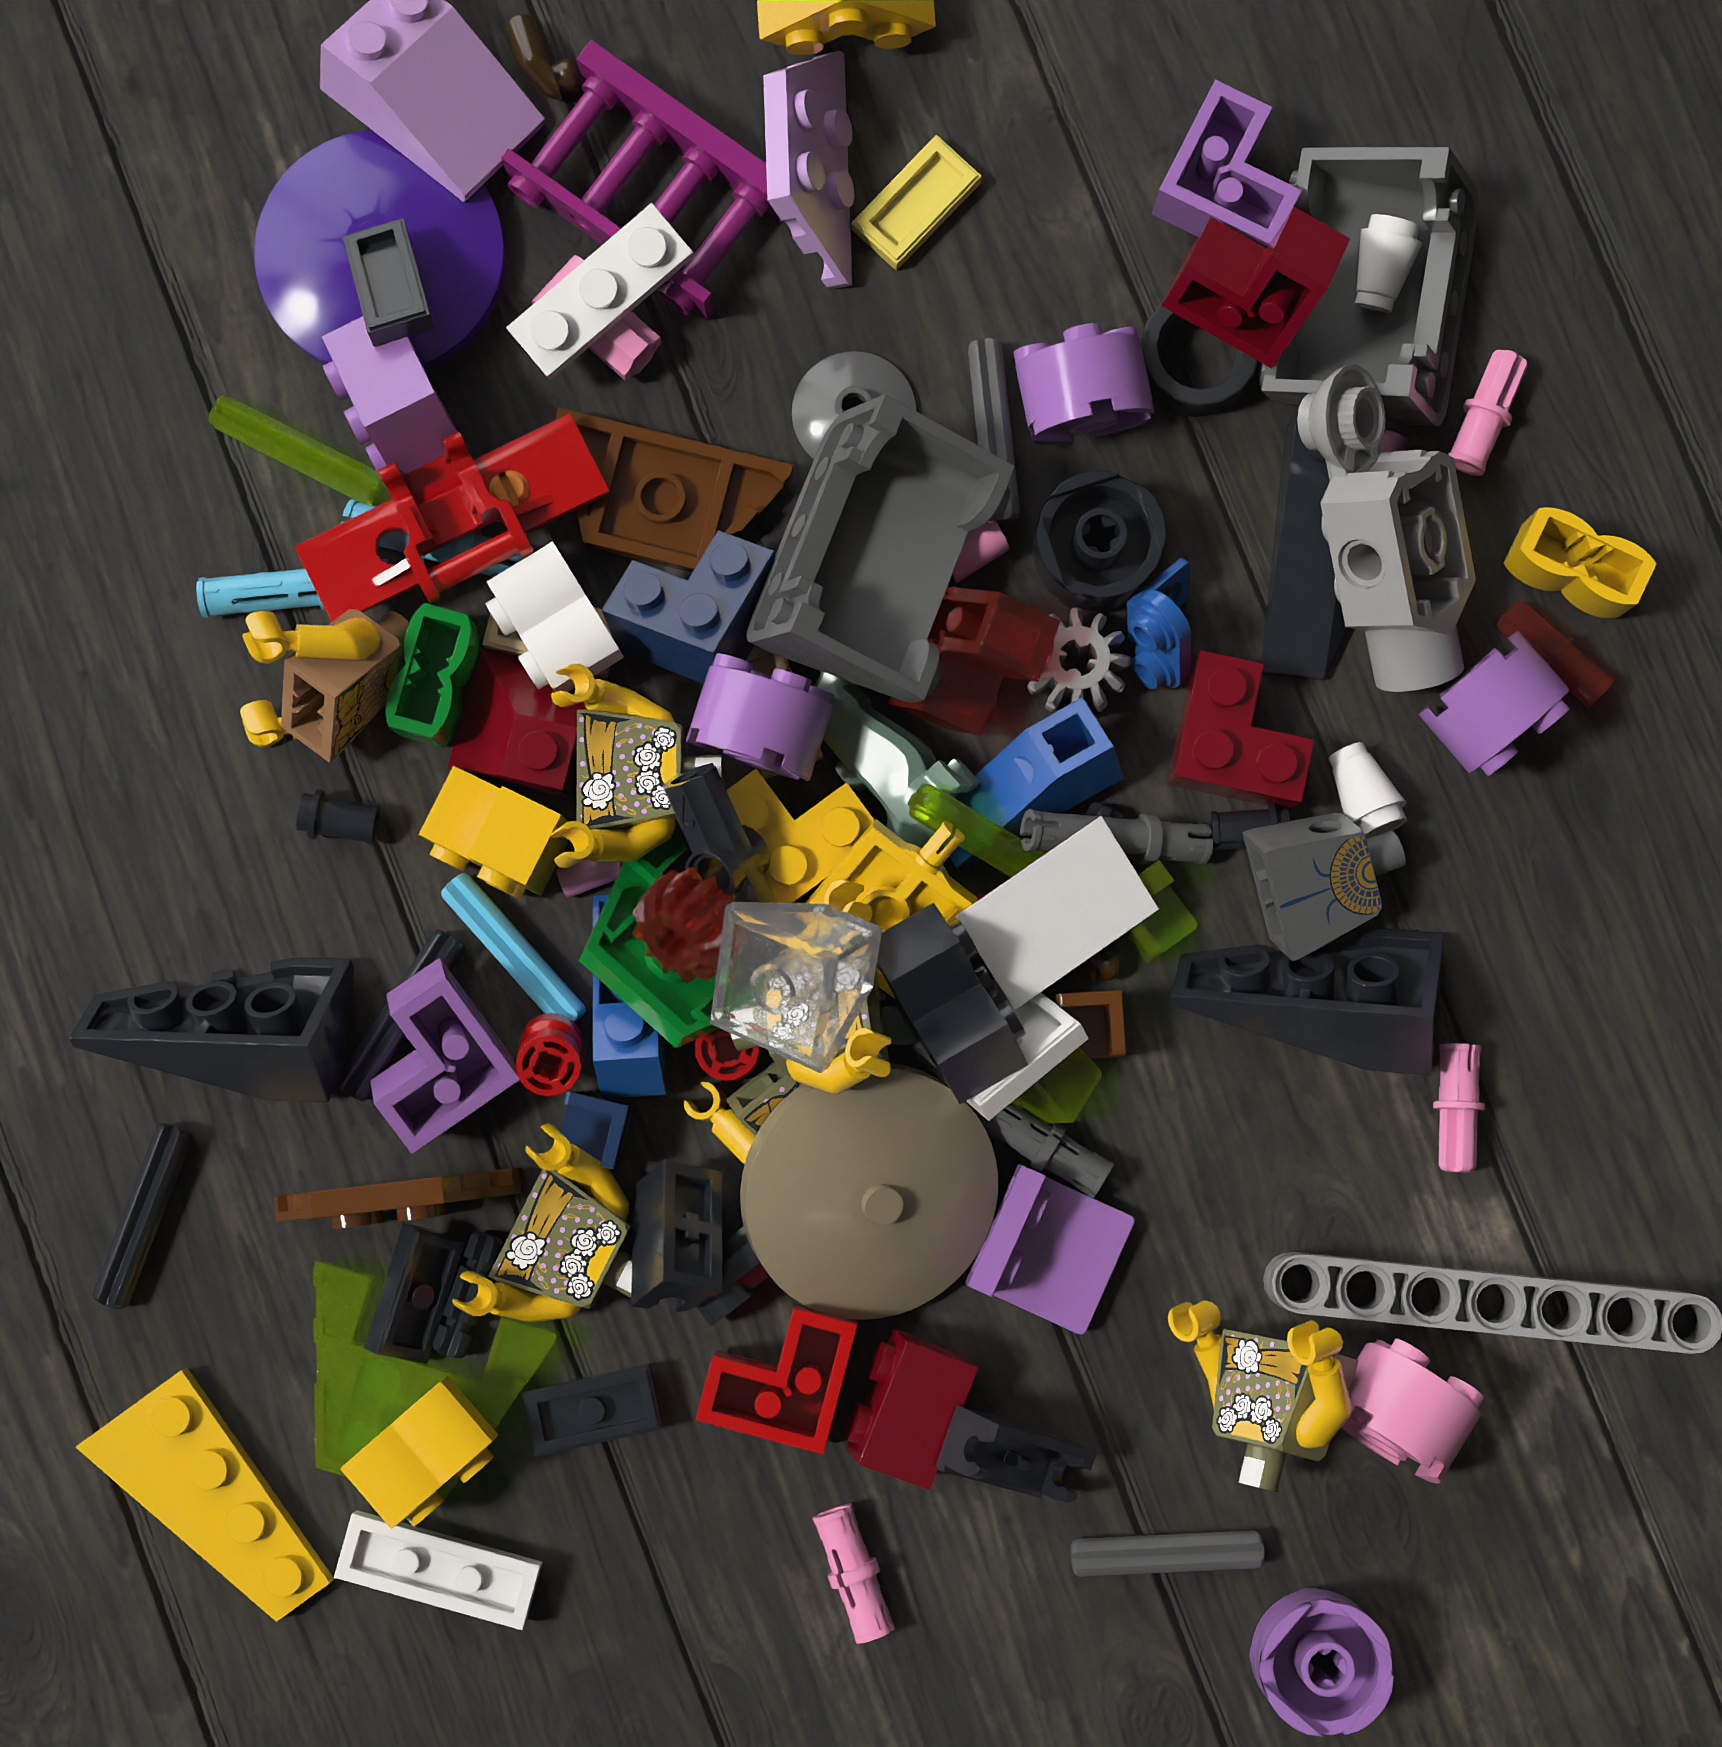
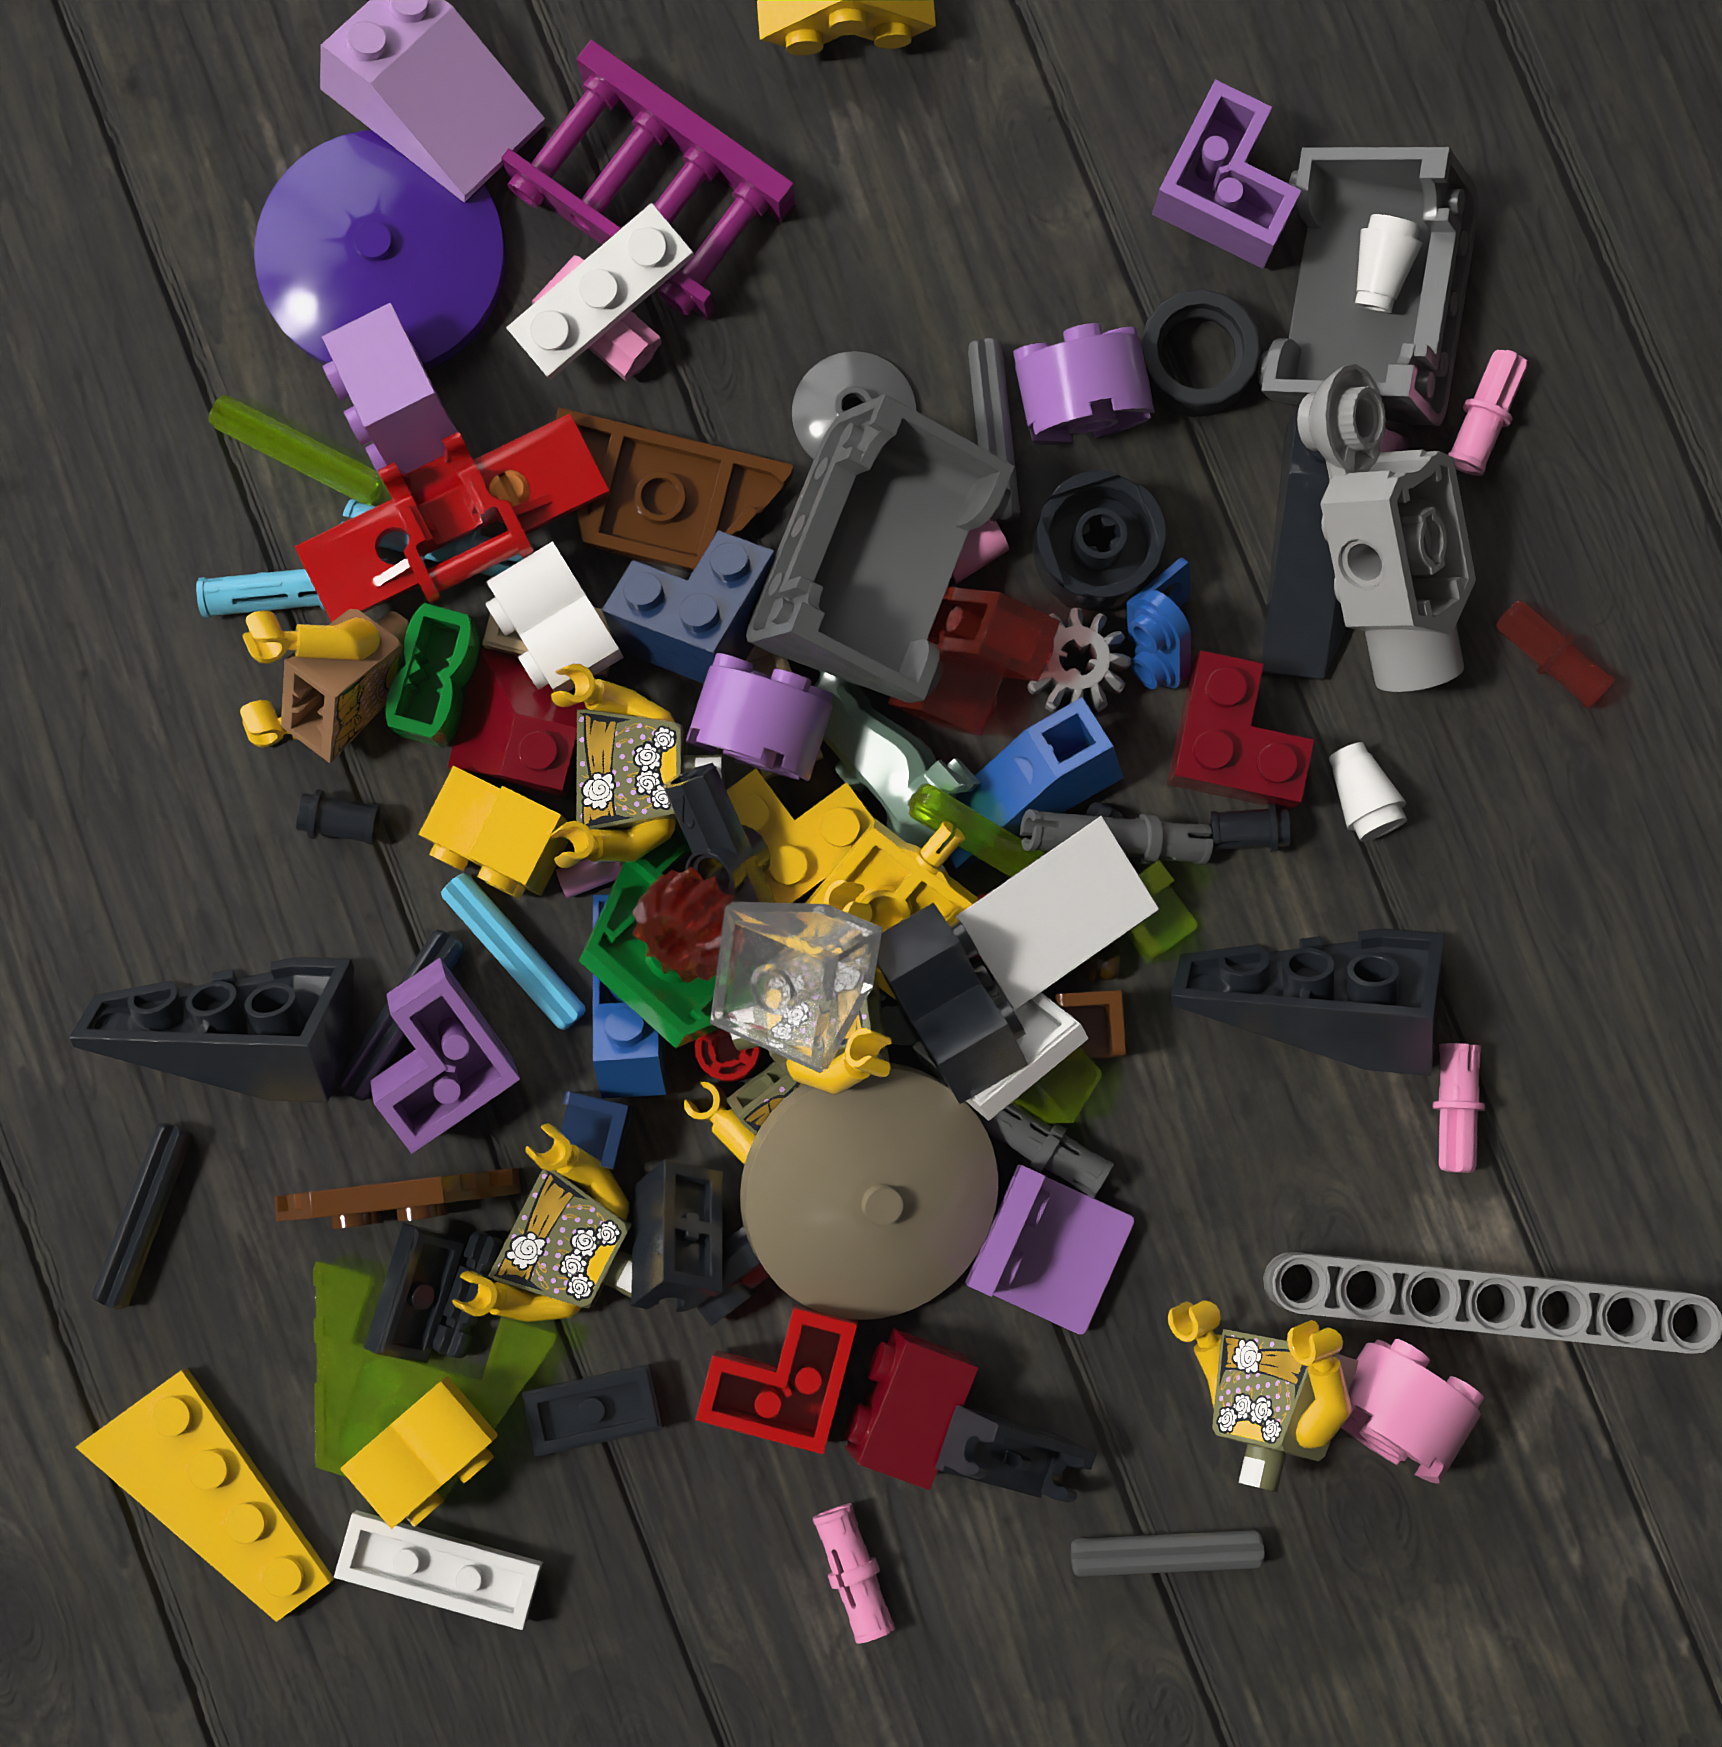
(388, 282): tile -> none
(532, 58): dark brown arm -> none
(548, 1040): red wheel -> none
(809, 159): lavender wing -> none
(916, 202): light yellow tile -> none
(1253, 292): dark red brick -> none
(1306, 1696): medium lavender brick -> none
(1318, 878): dark grey torso -> none
(1496, 705): medium lavender brick -> none
(1591, 571): yellow brick -> none

